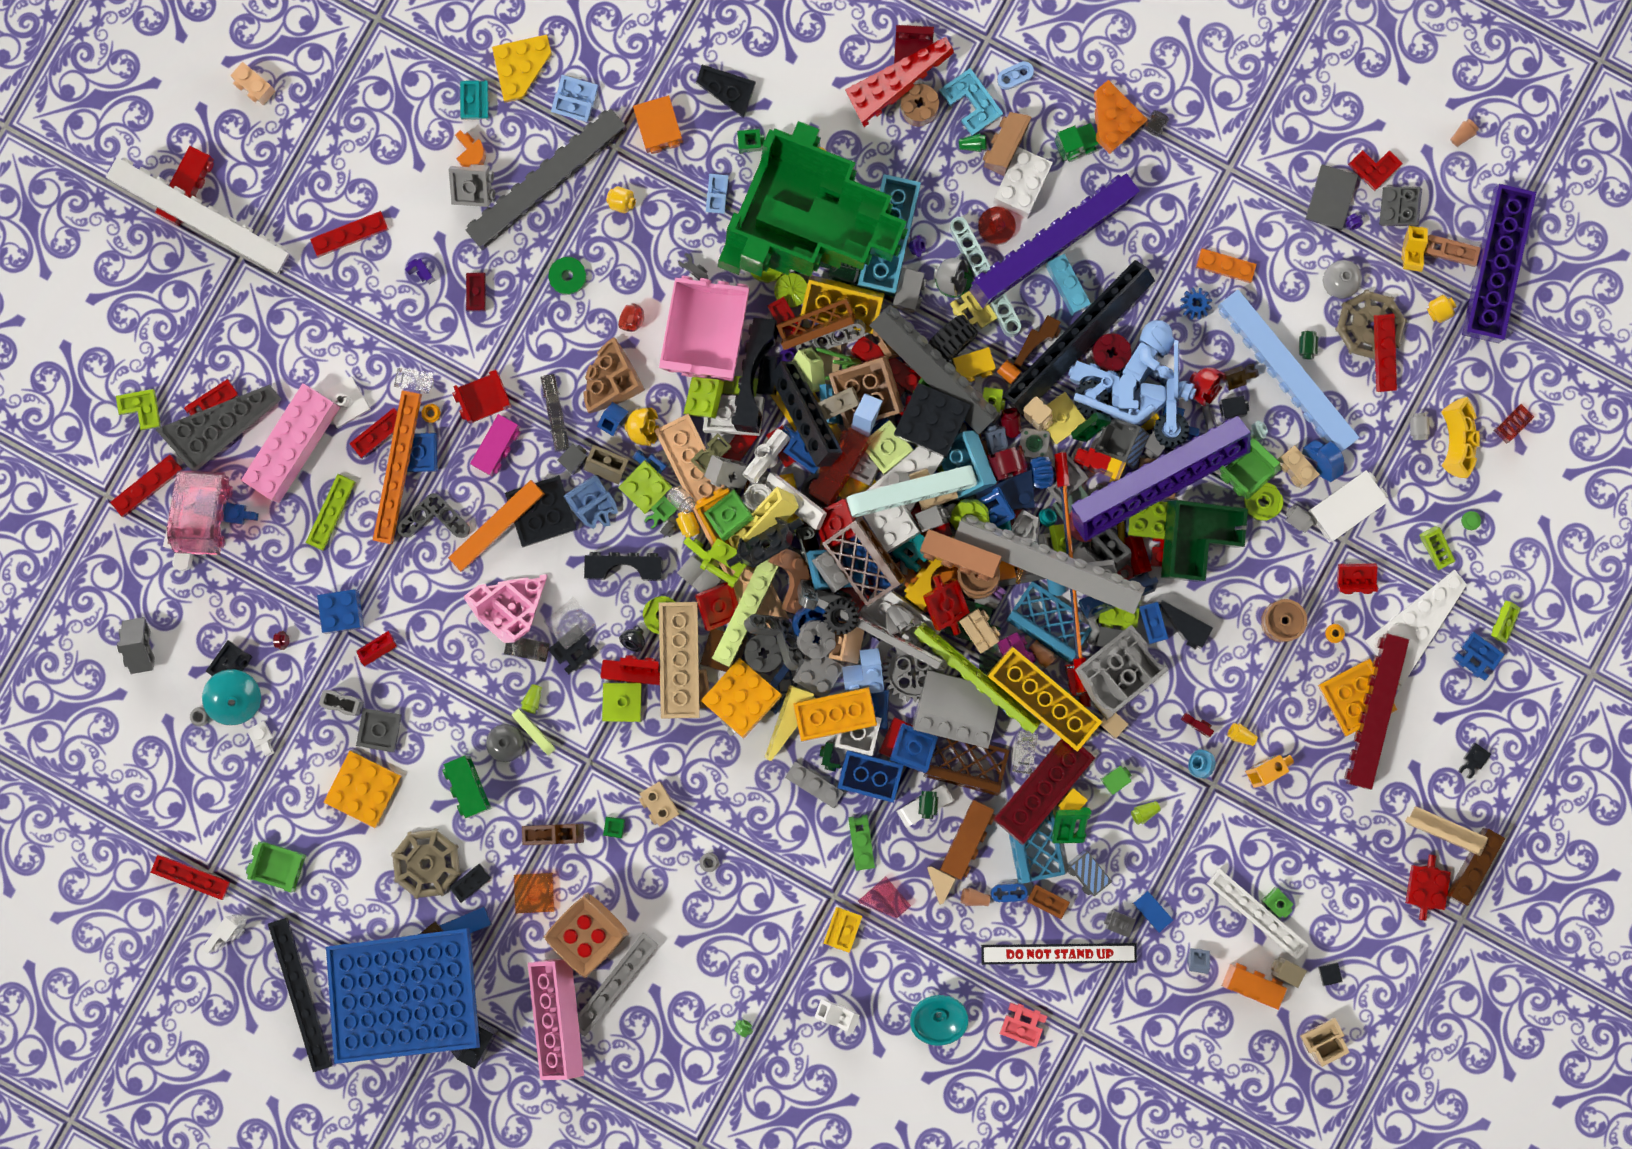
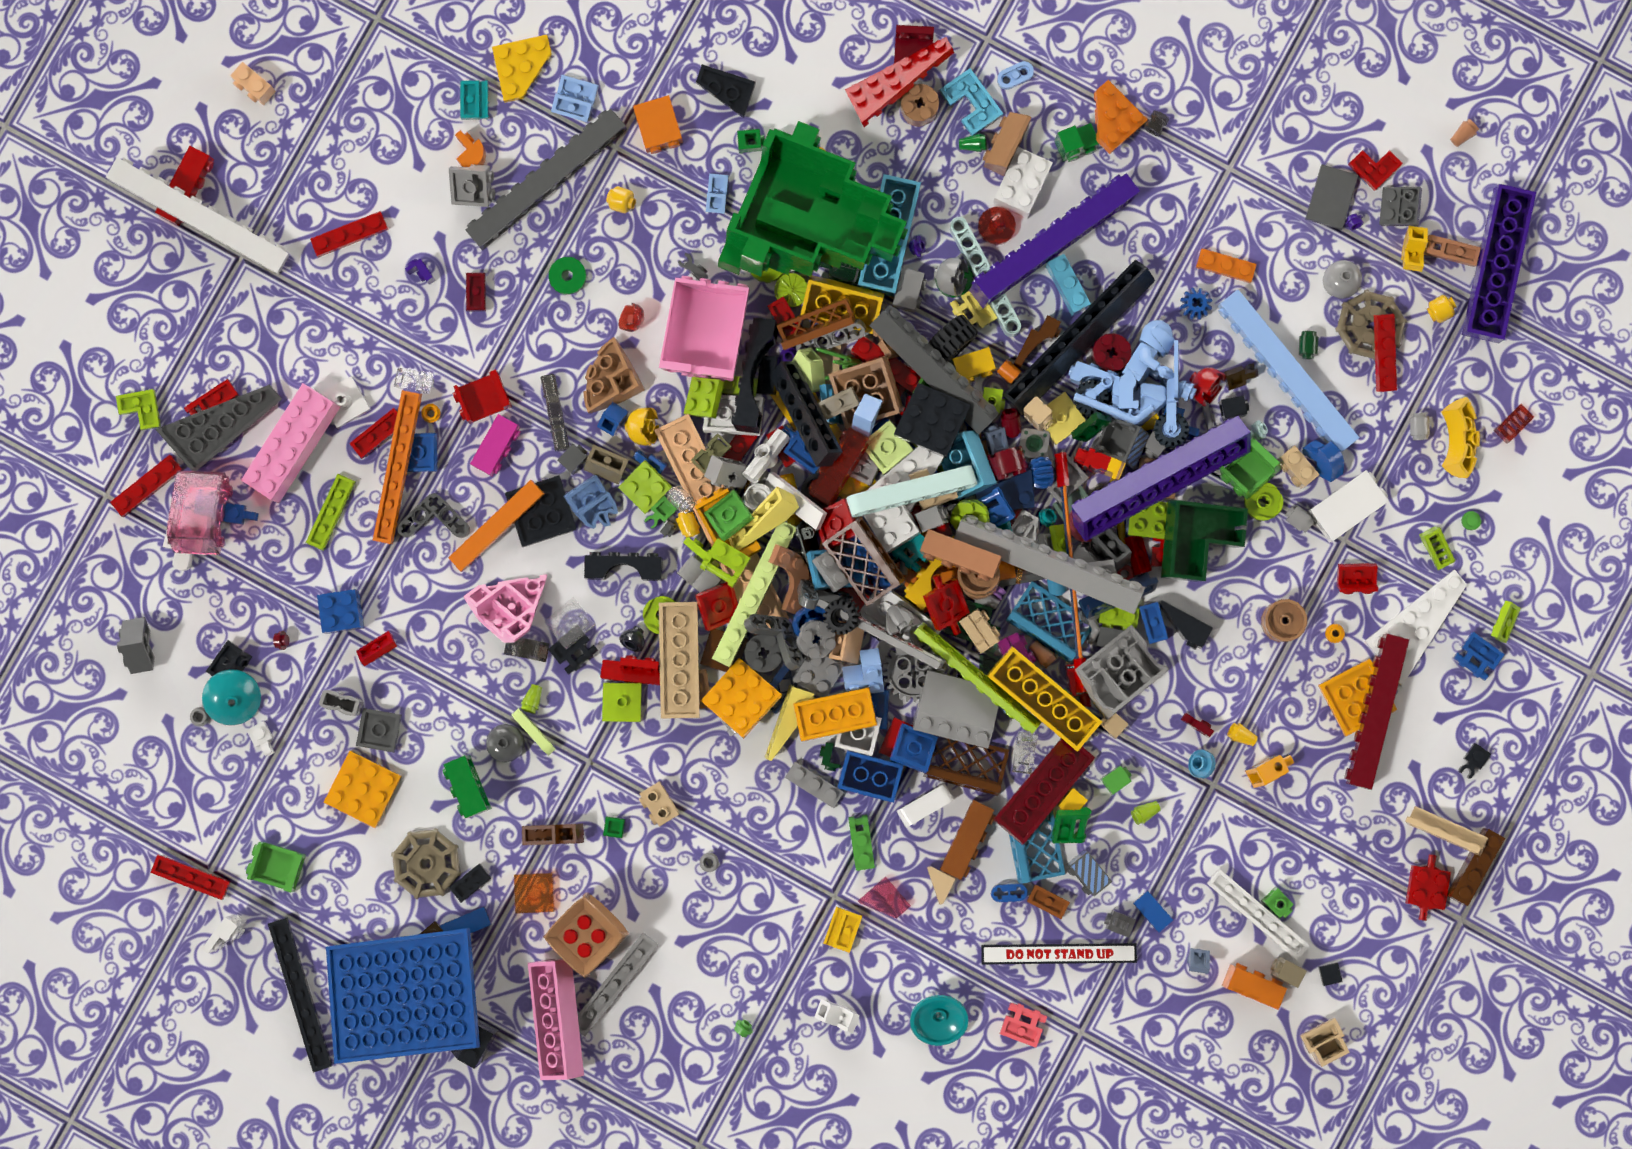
(755, 551): black plate -> none
(928, 804): dark green brick -> none
(972, 897): nougat cone -> none

